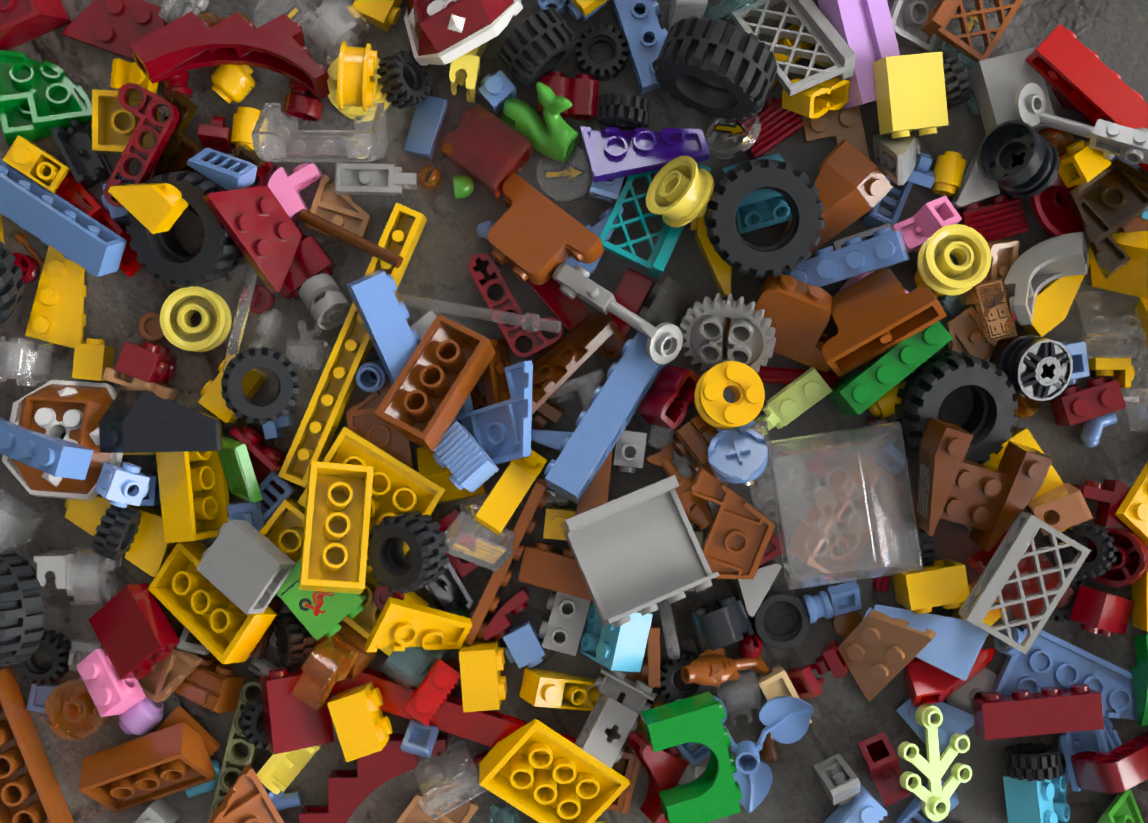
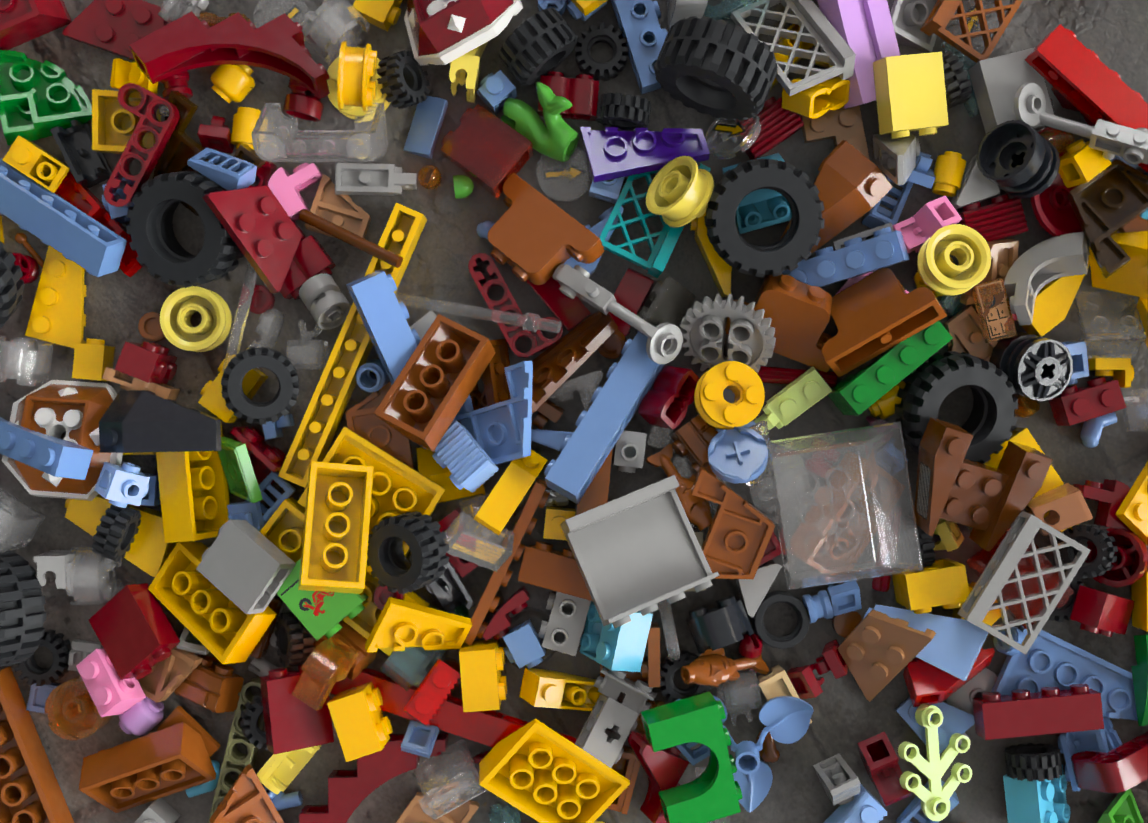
(152, 204): yellow slope -> none
(950, 536): none -> light yellow tile

